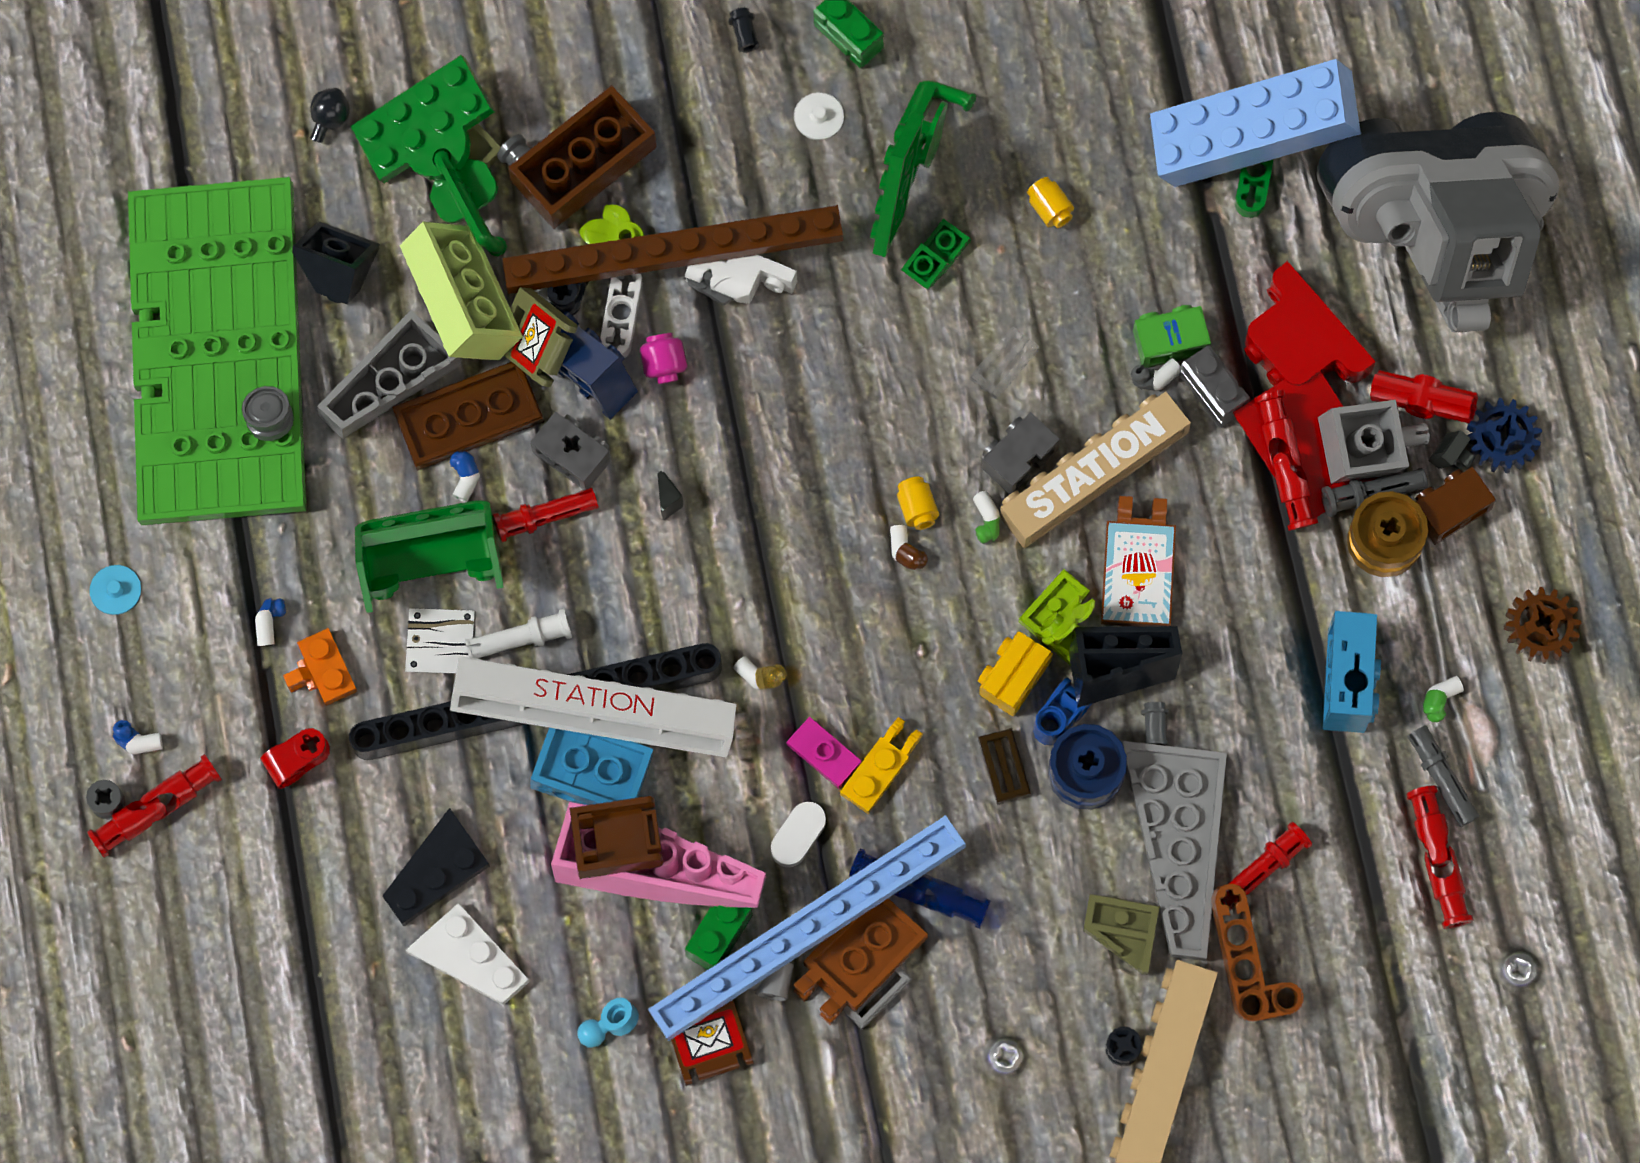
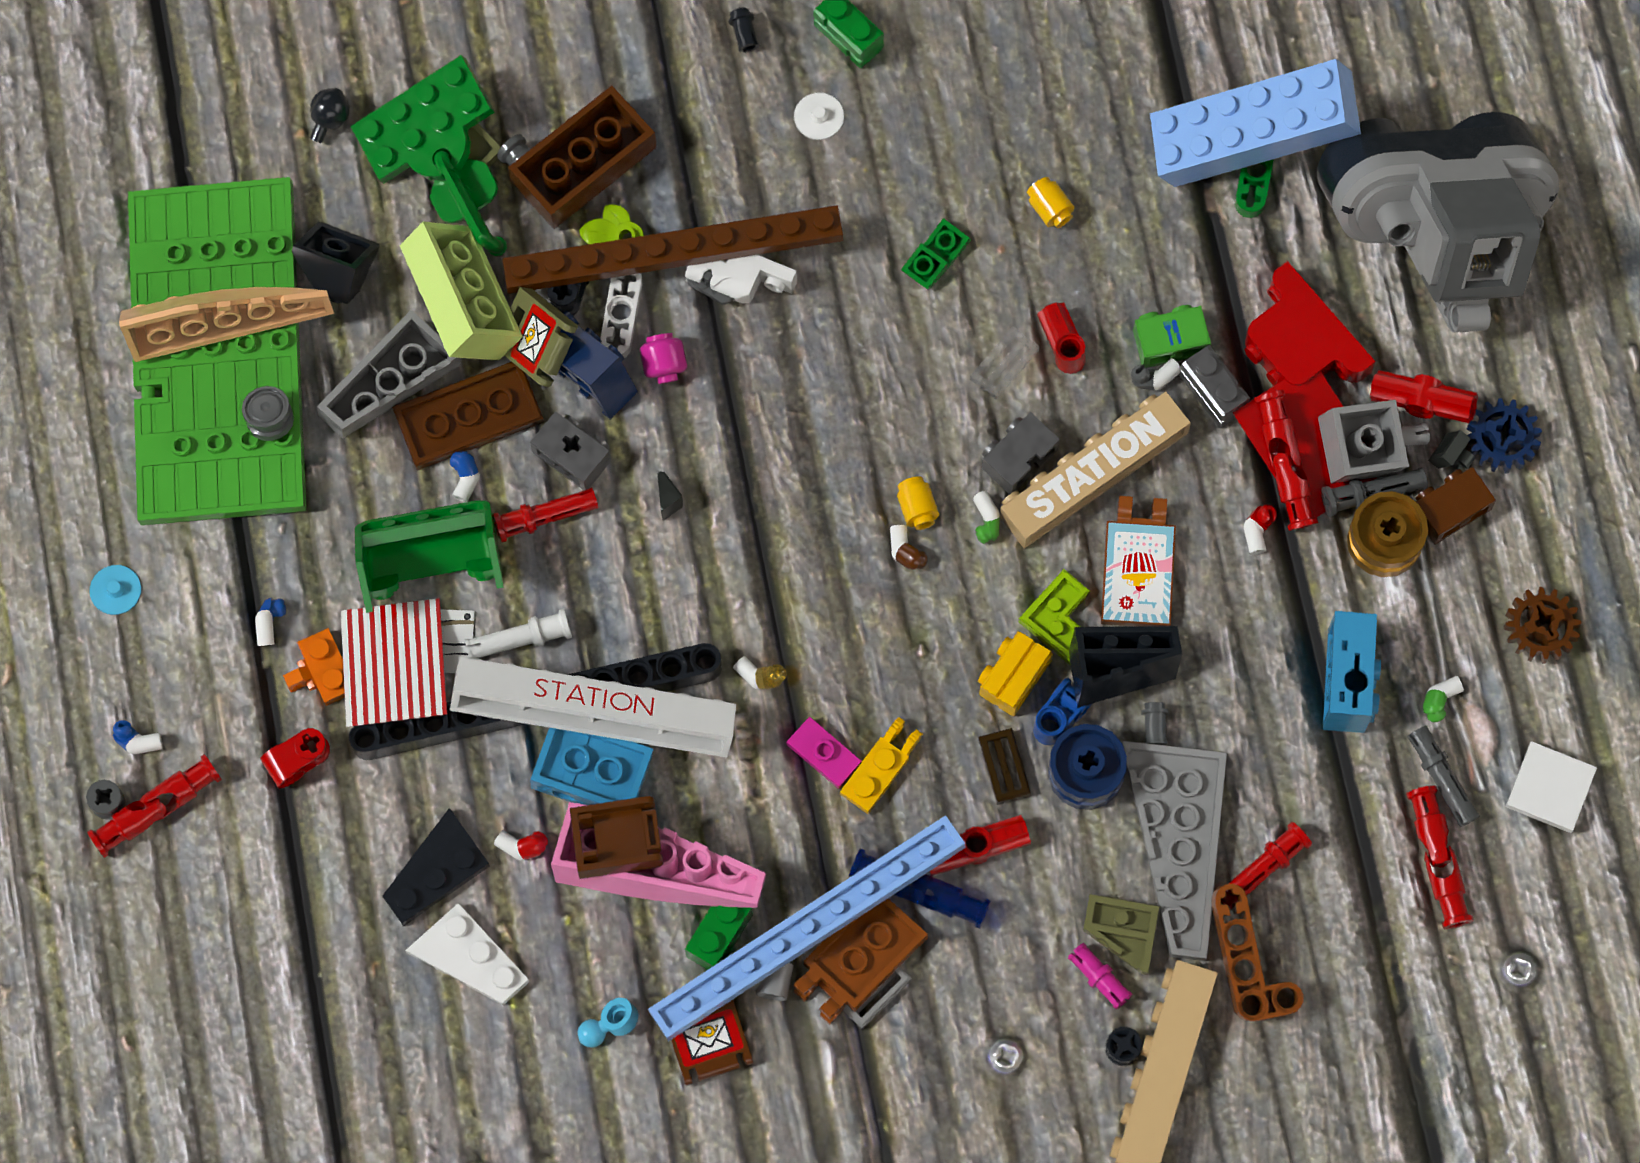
(216, 317): none -> light nougat wedge
(393, 662): none -> sticker
(523, 848): none -> arm
(798, 834): white tile -> none
(908, 155): green plate -> none
(998, 838): none -> red piece
(1059, 626): lime plate -> none
(1062, 336): none -> red piece
(1100, 976): none -> dark pink pin
(1256, 525): none -> arm
(1551, 787): none -> white tile

